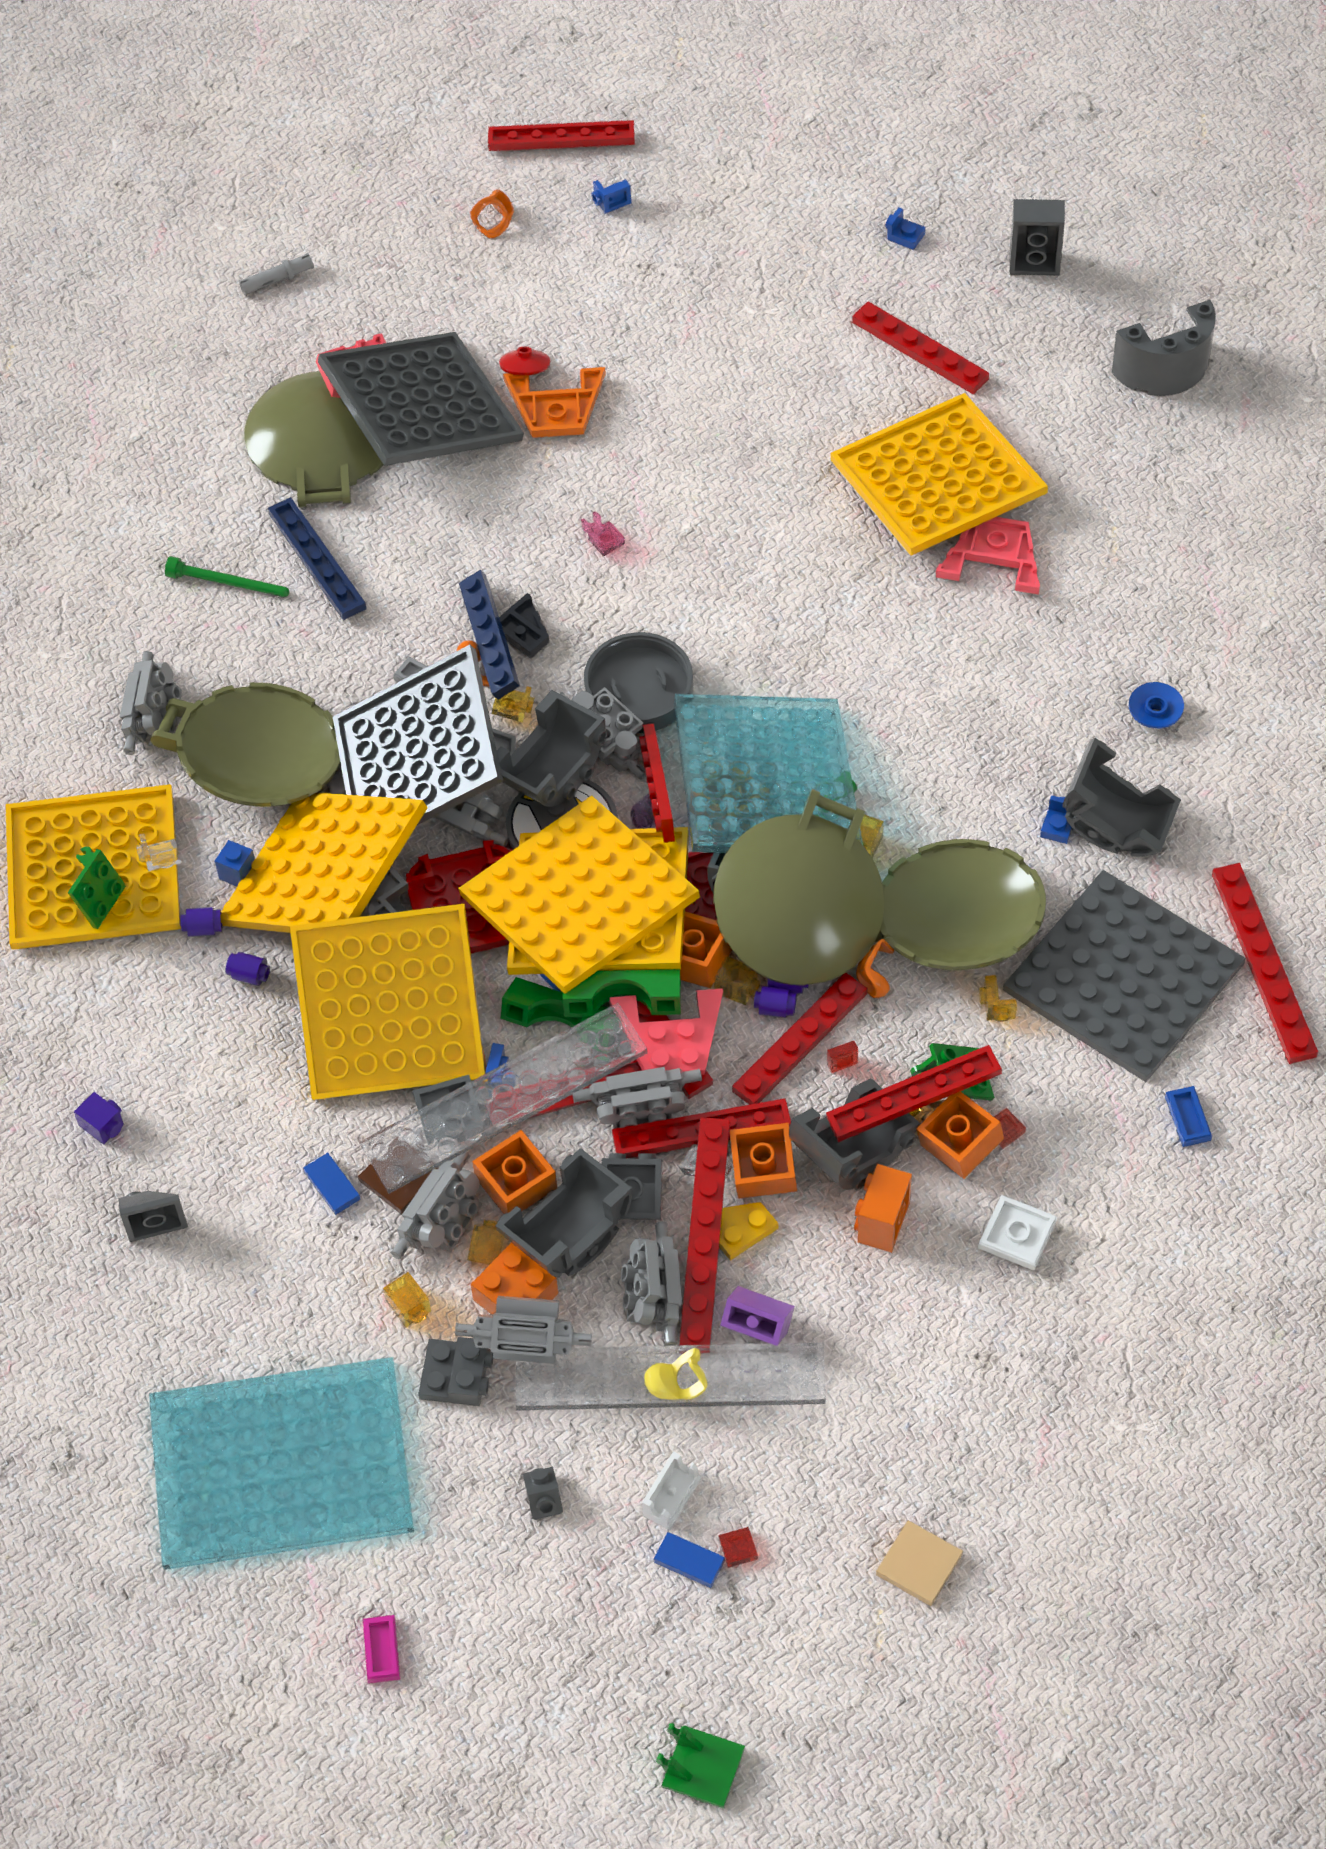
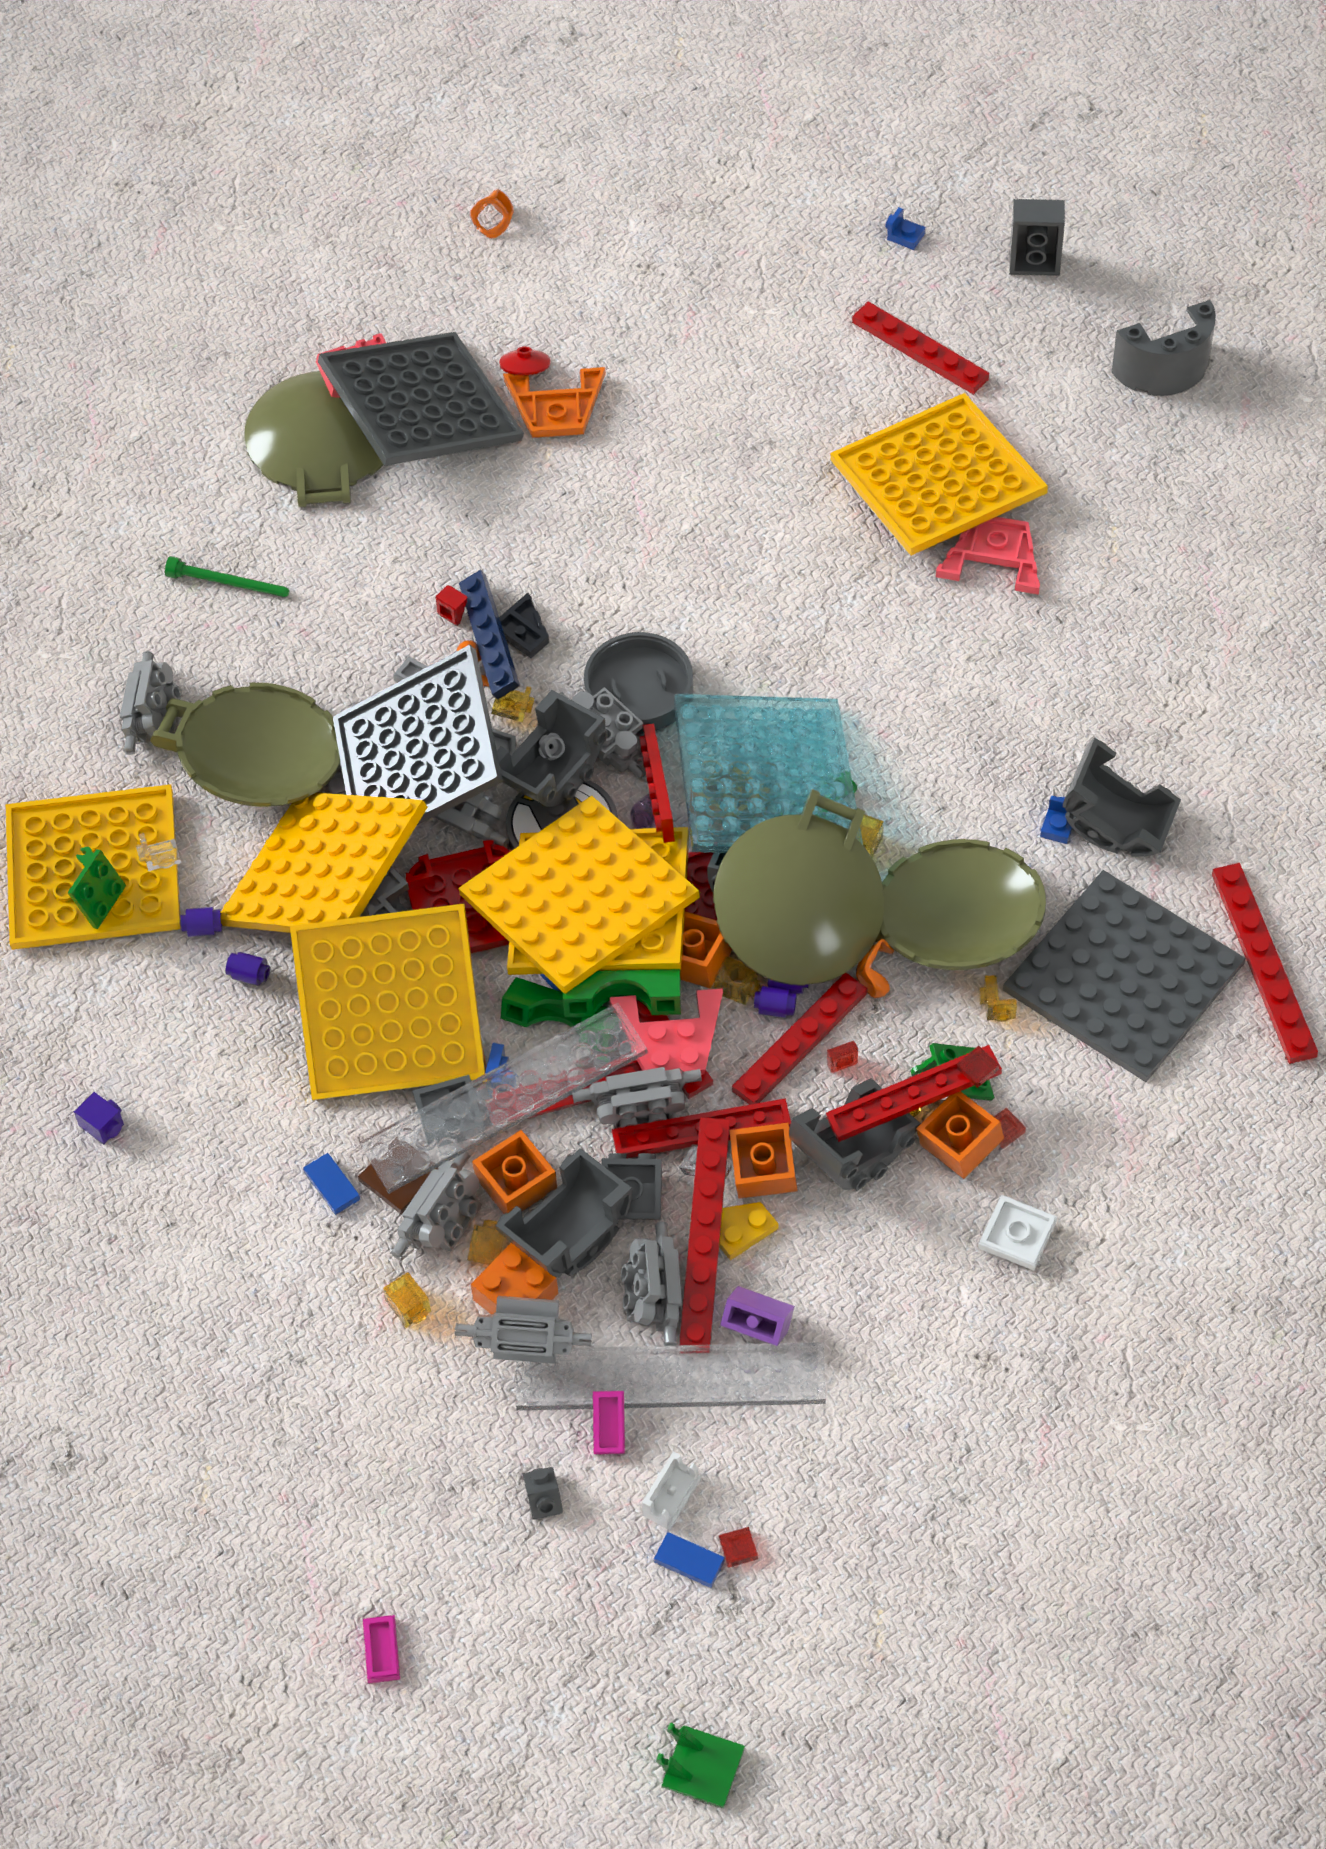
(151, 1214): dark grey slope -> none
(234, 862): blue brick -> none
(276, 274): light grey pin -> none
(279, 1463): clear light blue plate -> none
(317, 558): dark blue plate -> none
(451, 604): none -> red slope
(455, 1372): dark grey plate -> none
(557, 746): none -> light grey plate
(561, 135): red plate -> none
(603, 536): clear pink plate -> none
(608, 1422): none -> dark pink tile
(611, 197): blue bracket -> none
(662, 1378): light yellow piece -> none
(883, 1207): orange brick -> none
(919, 1563): tan tile -> none
(978, 1066): none -> clear red tile
(1158, 697): blue dish -> none
(1188, 1116): blue tile -> none

